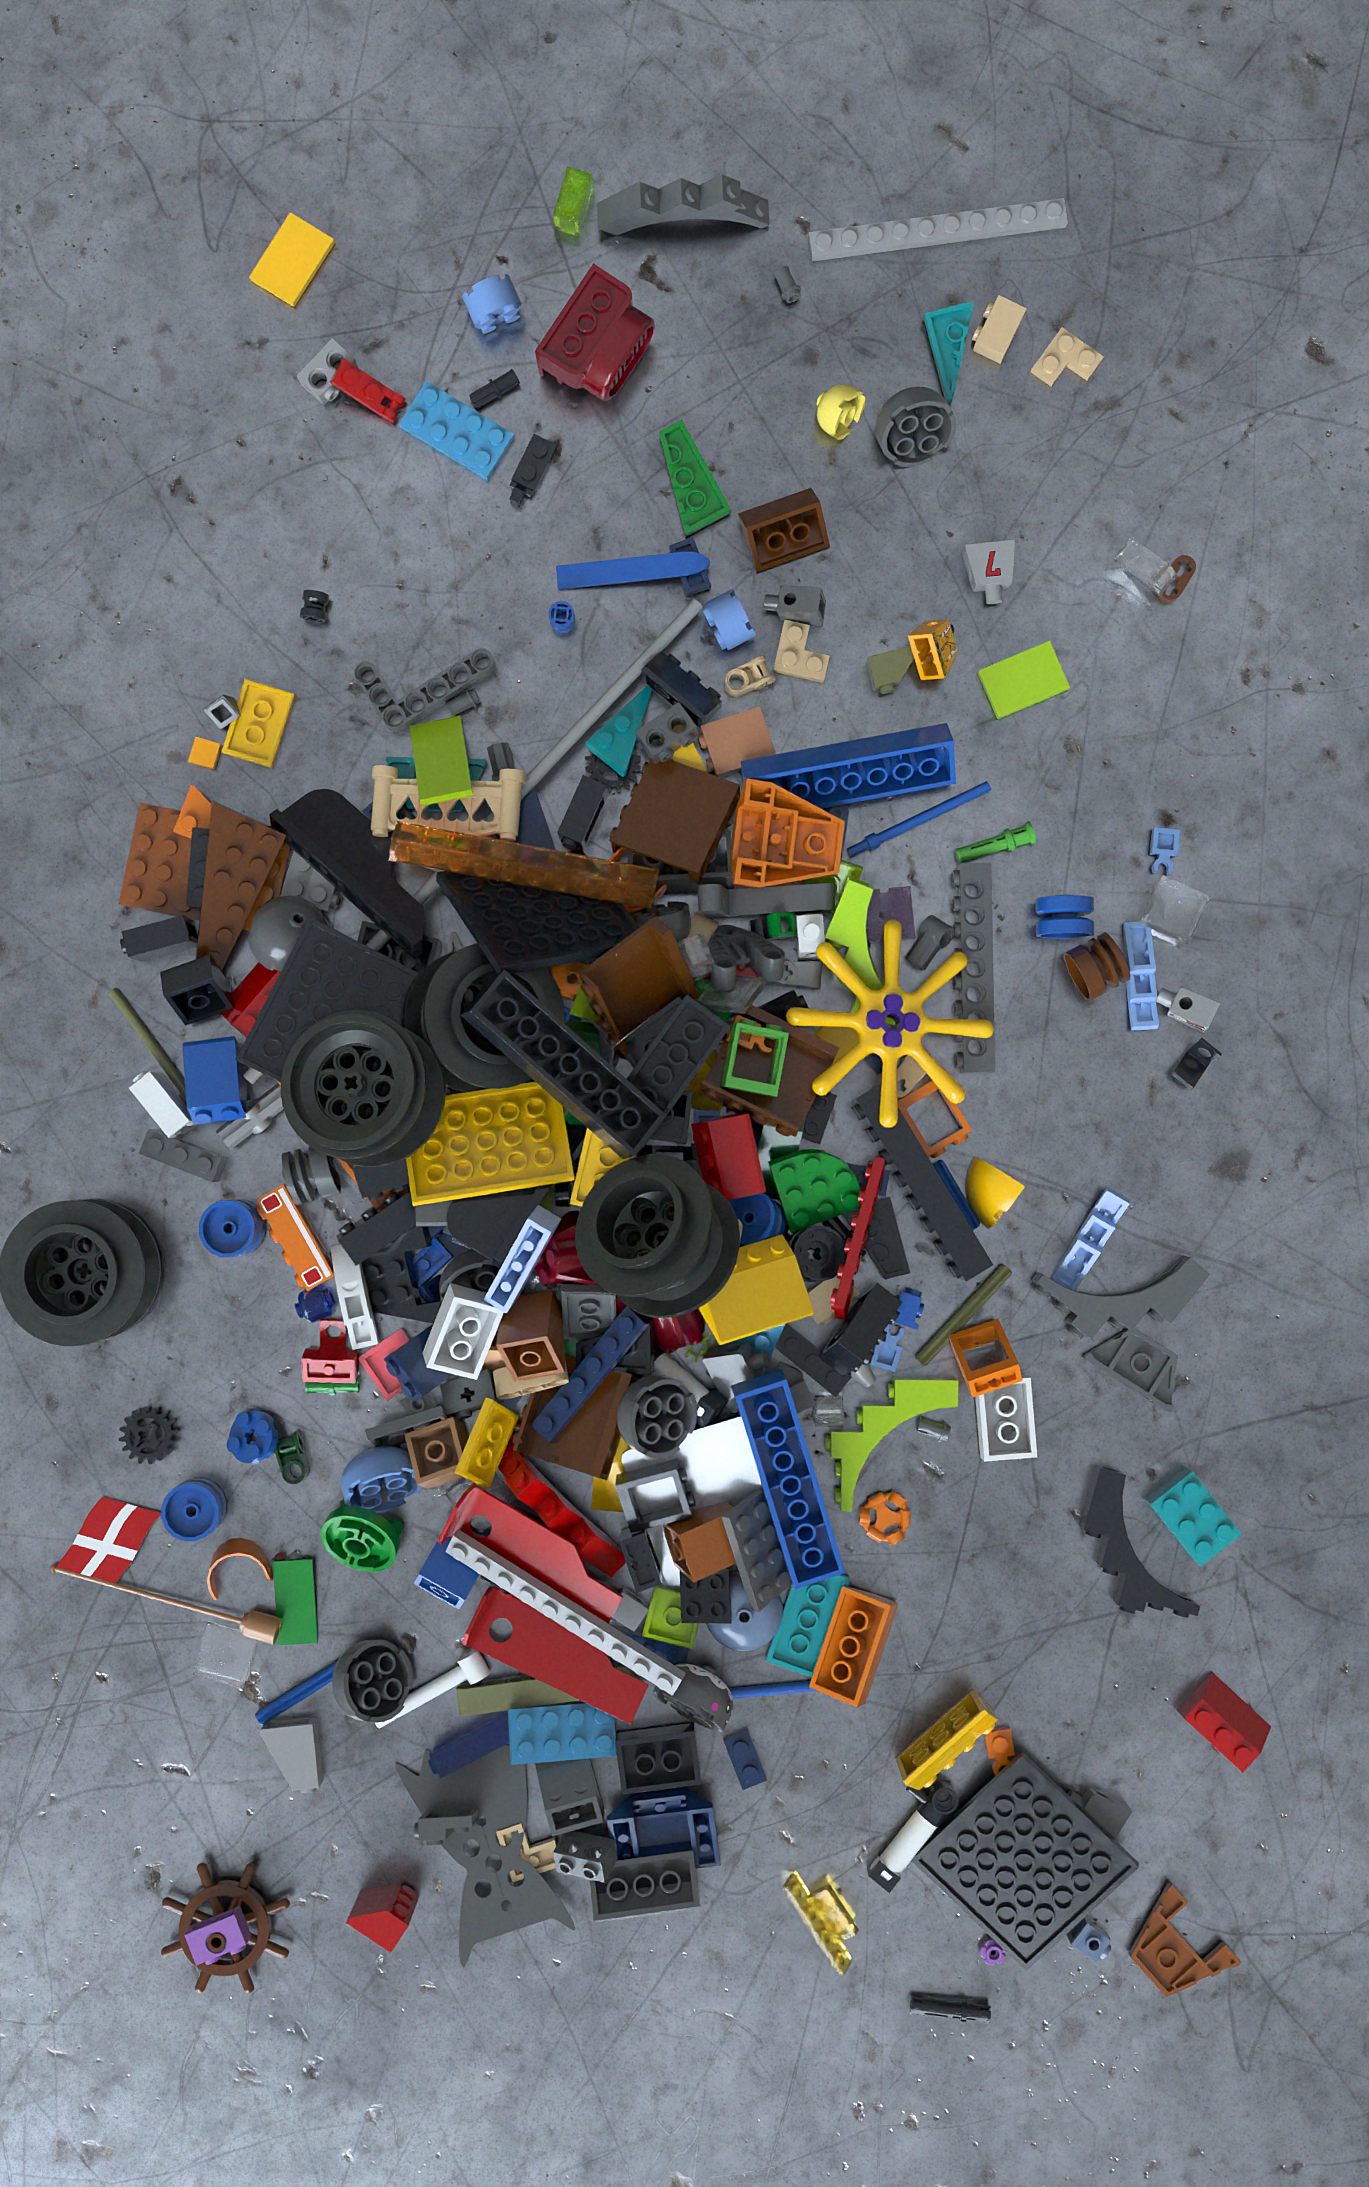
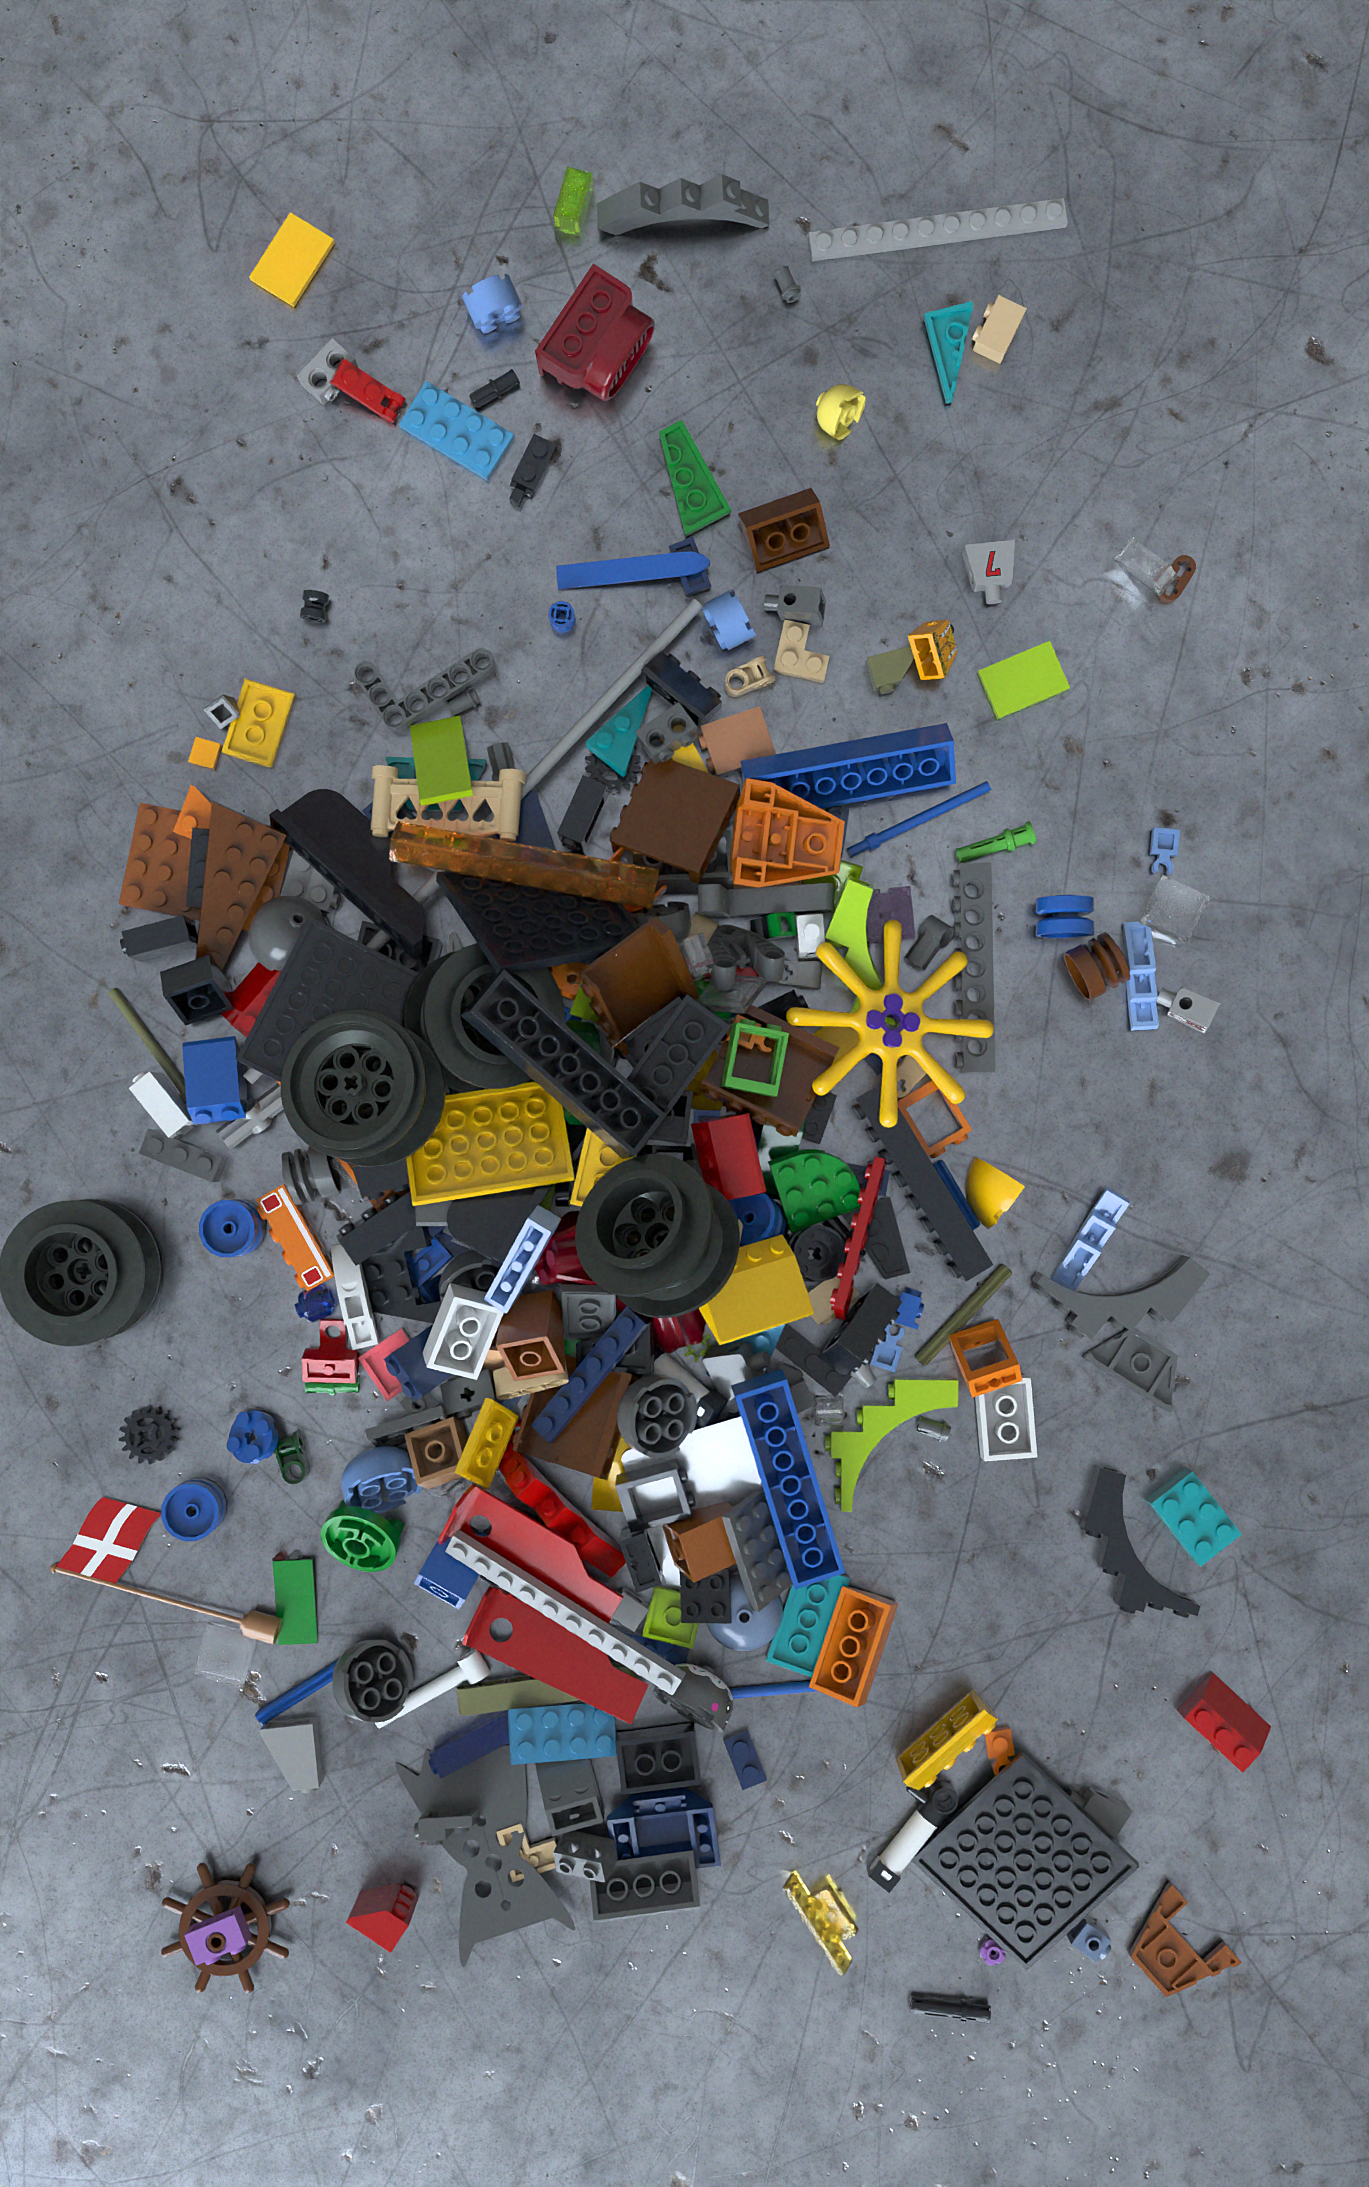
(237, 1547): orange piece -> none
(885, 1517): orange piece -> none
(918, 414): dark grey cylinder -> none
(1064, 352): tan plate -> none
(1193, 1064): black bracket -> none

